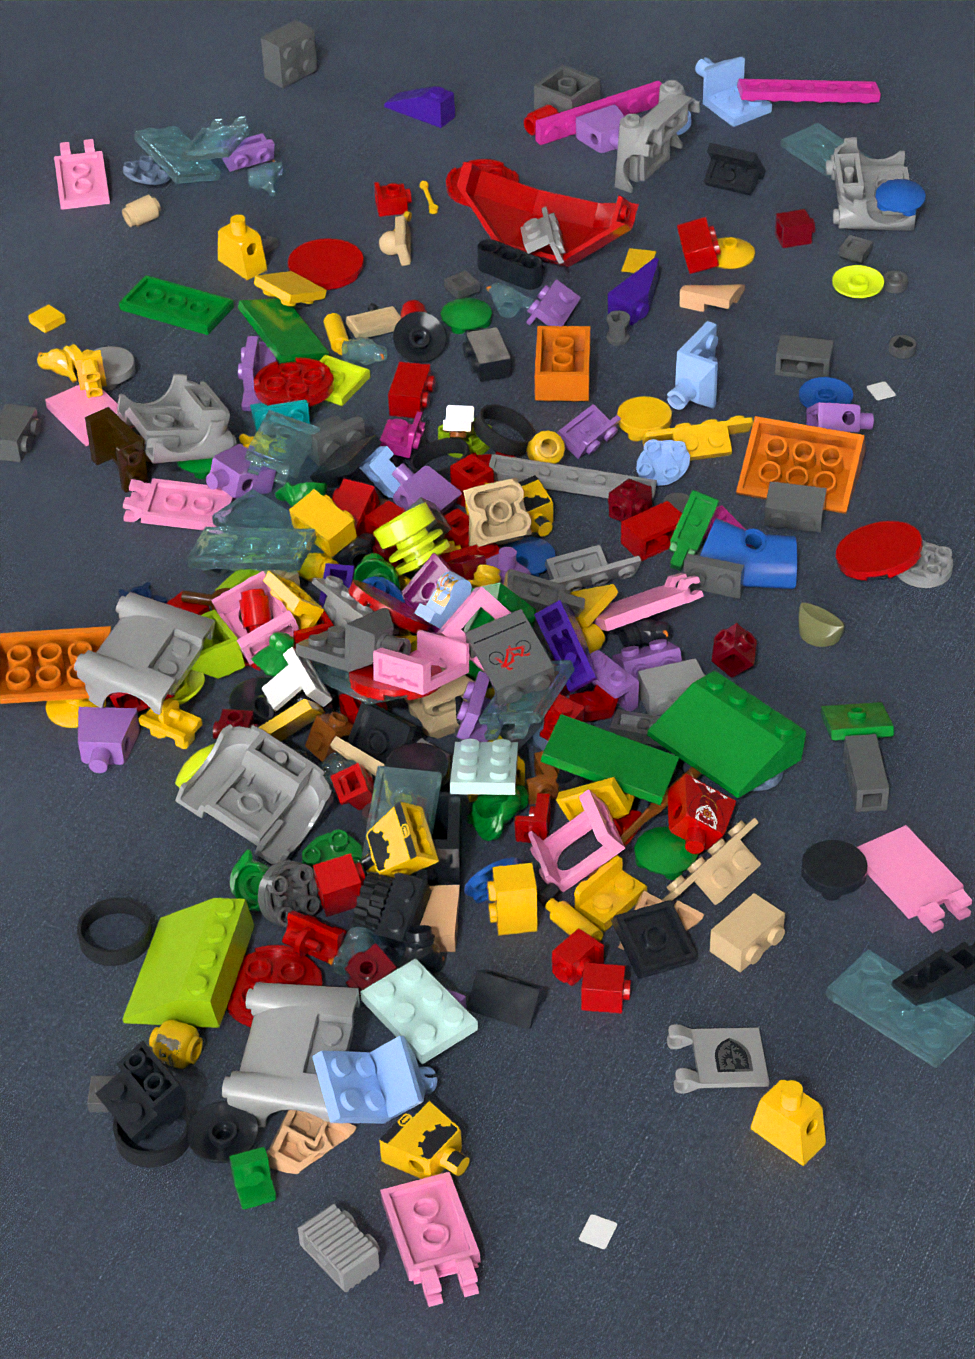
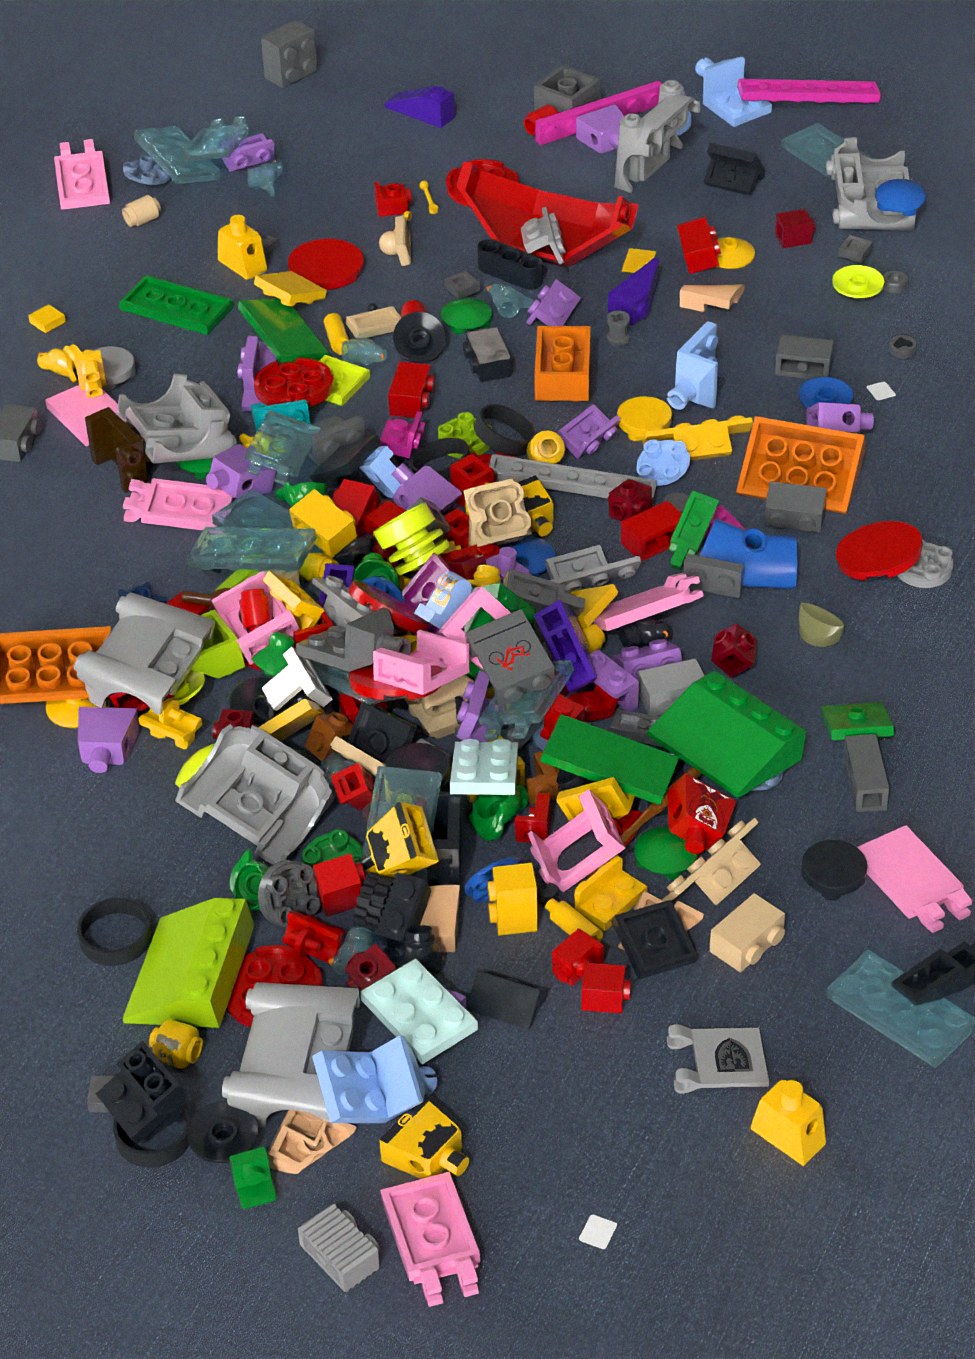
(459, 421): bracket -> none

